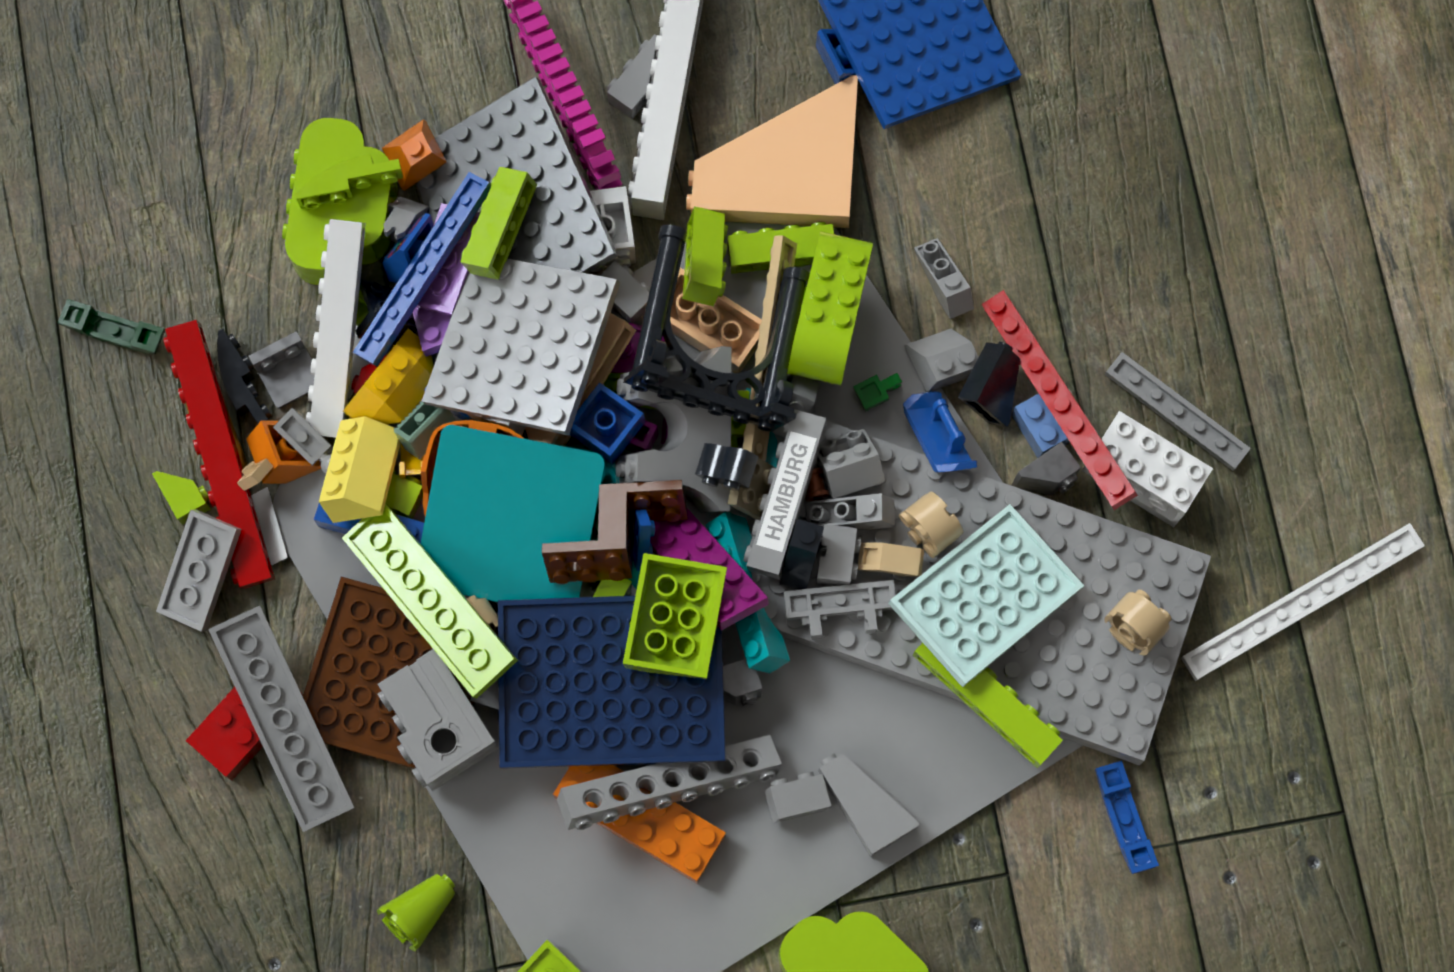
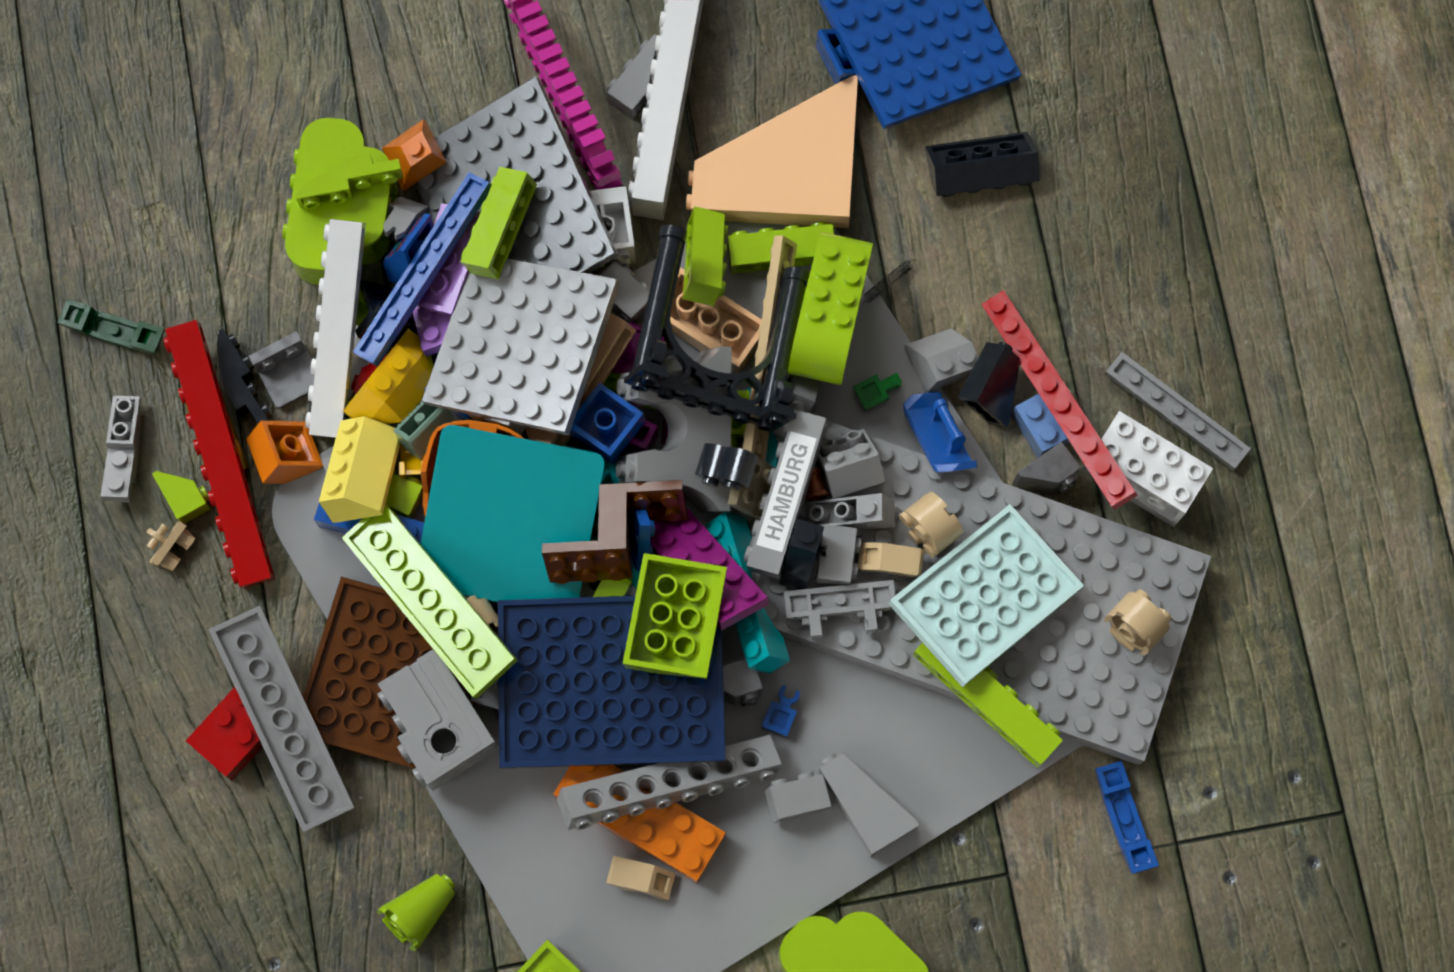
(123, 448): none -> light grey slope
(177, 535): none -> tan hips
(198, 570): light grey plate -> none
(254, 473): tan plate -> none
(269, 526): white sticker -> none
(304, 438): light grey plate -> none
(640, 877): none -> tan slope
(780, 715): none -> blue plate
(877, 294): none -> black piece
(945, 278): light grey slope -> none
(982, 164): none -> black slope
(1302, 602): white plate -> none

